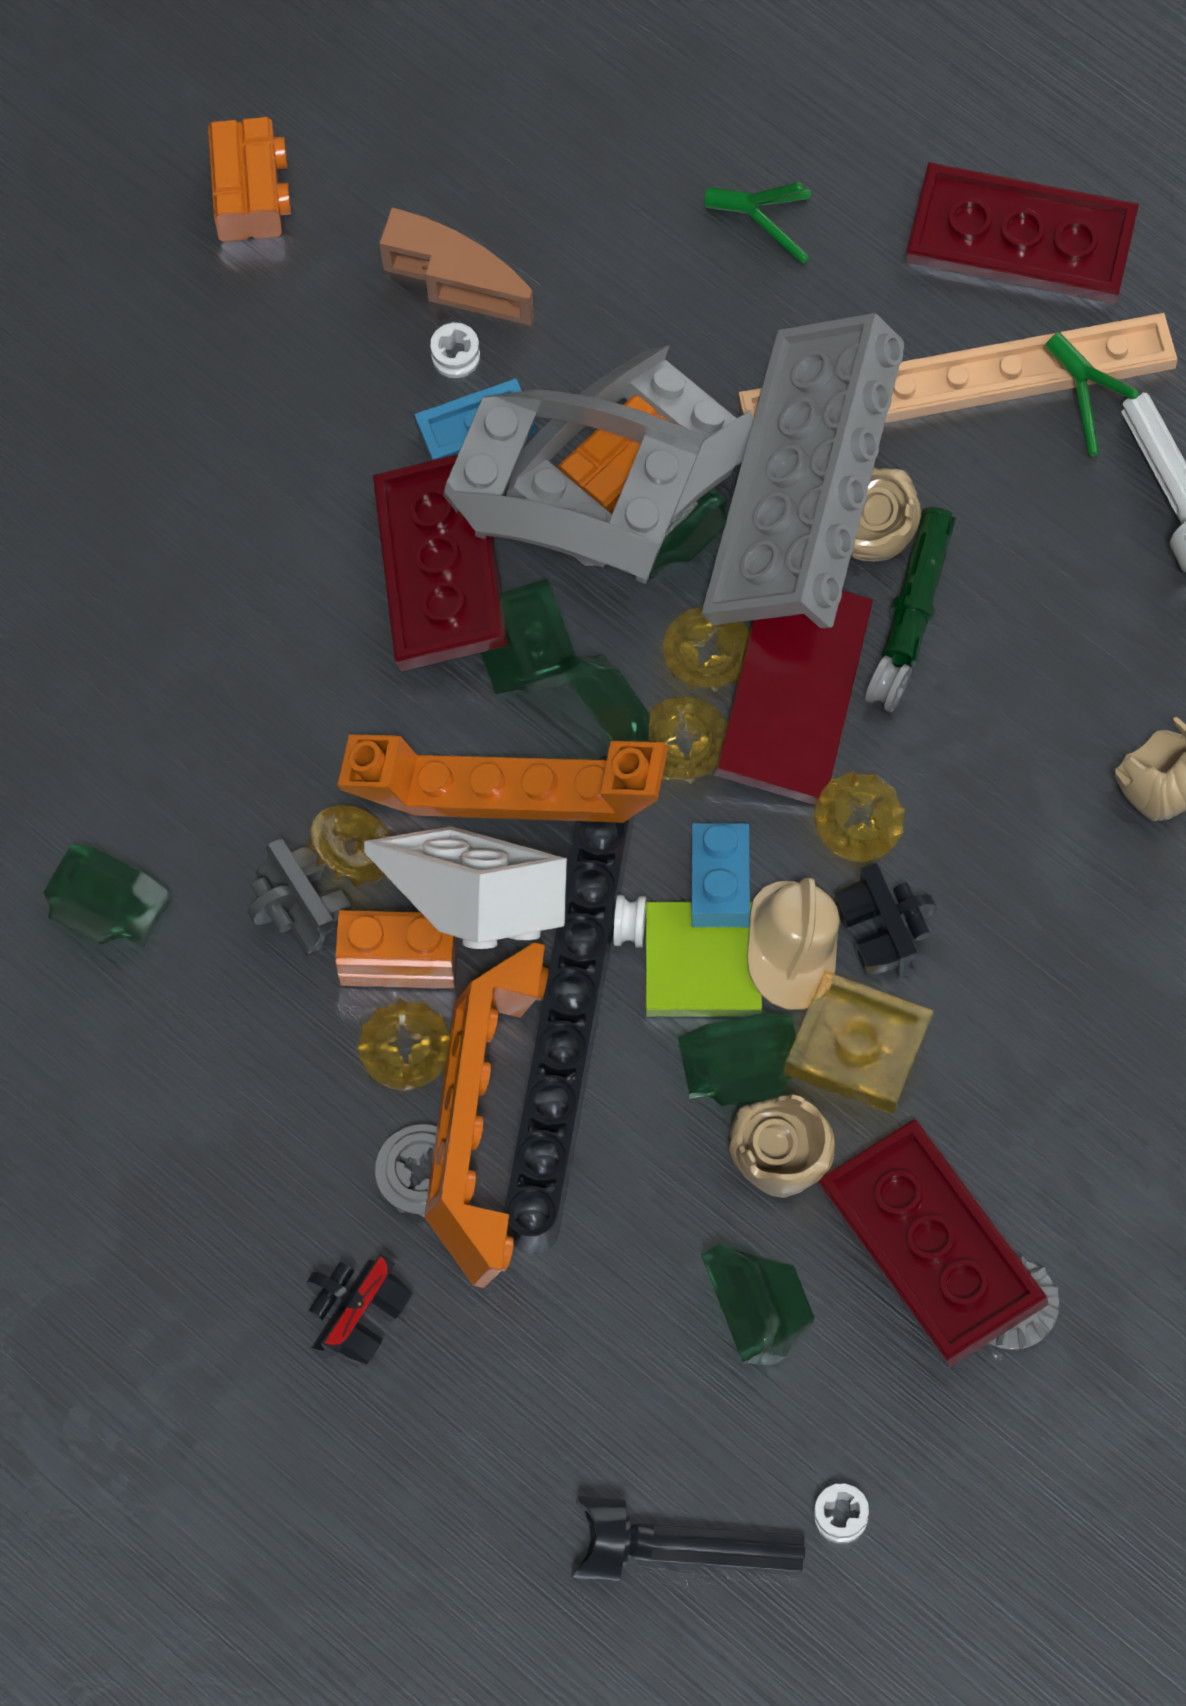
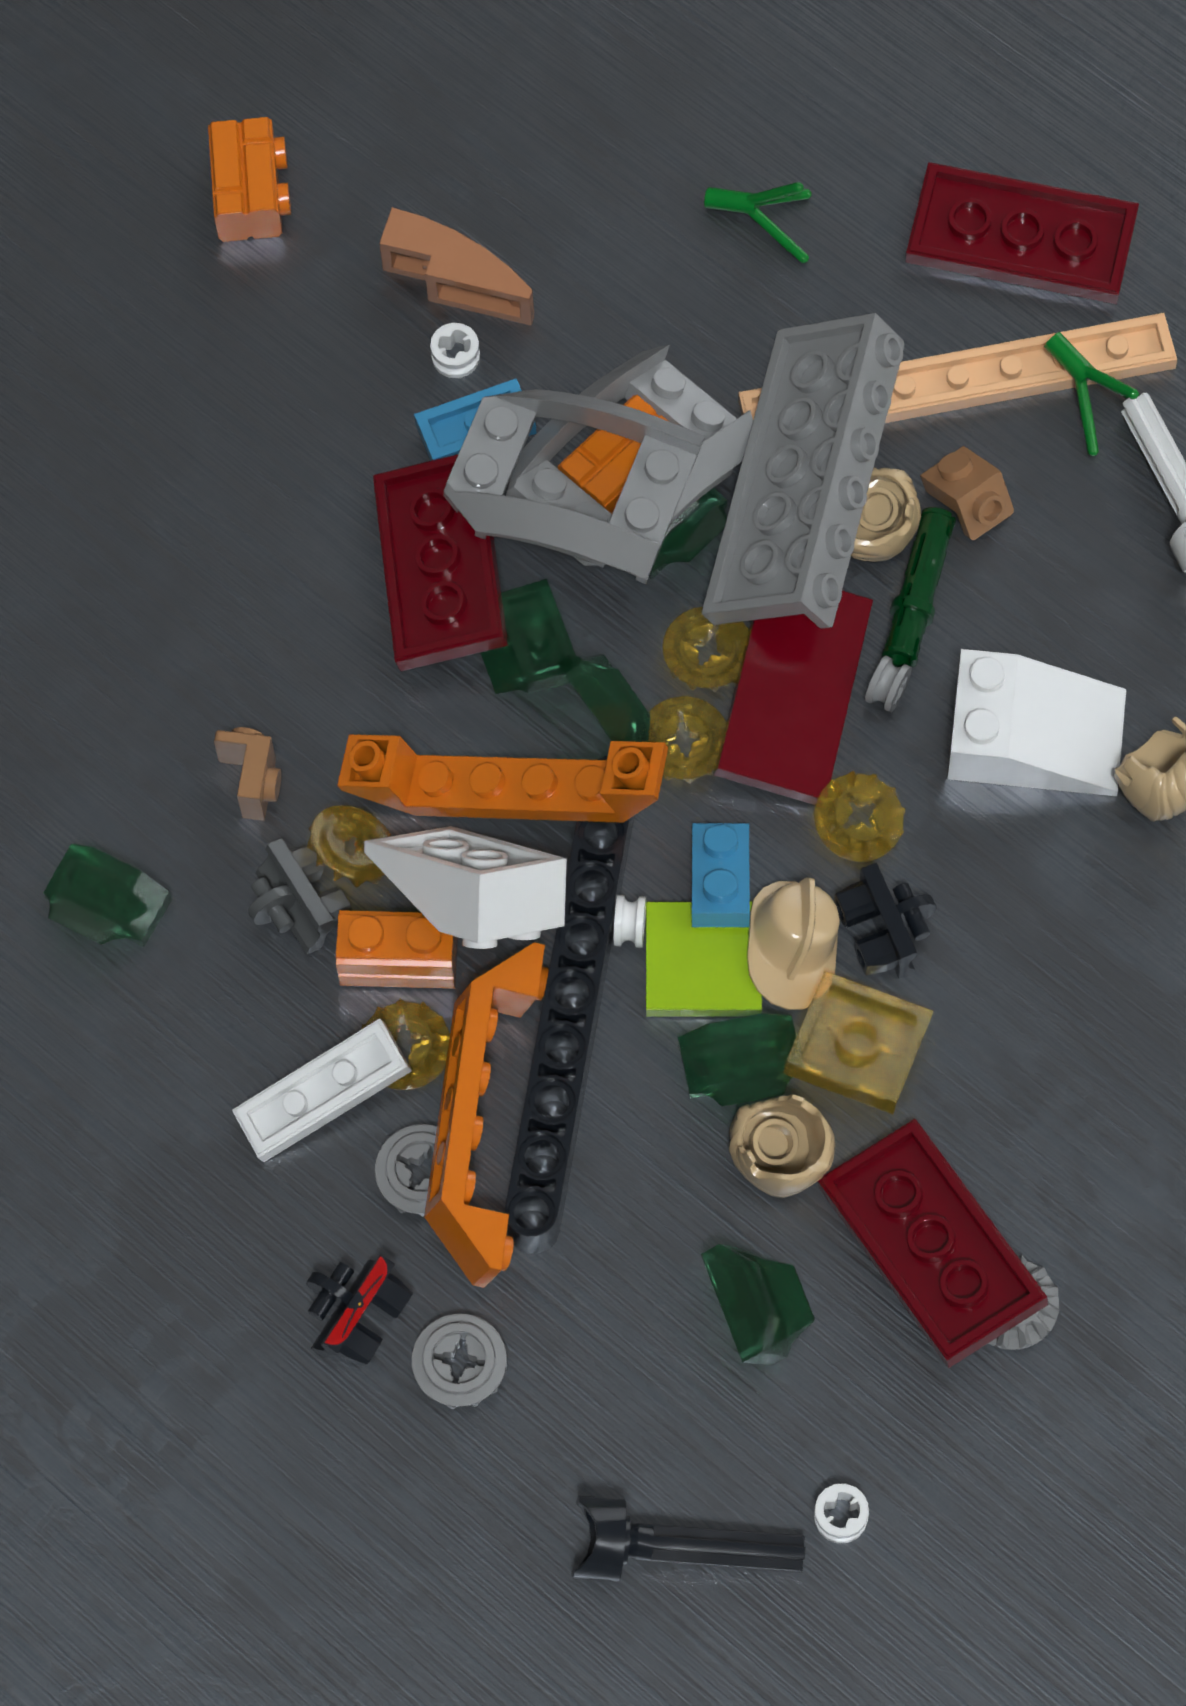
(259, 777): none -> medium nougat bracket
(321, 1090): none -> white tile
(442, 1340): none -> light grey gear
(971, 490): none -> medium nougat bracket
(1034, 725): none -> white slope

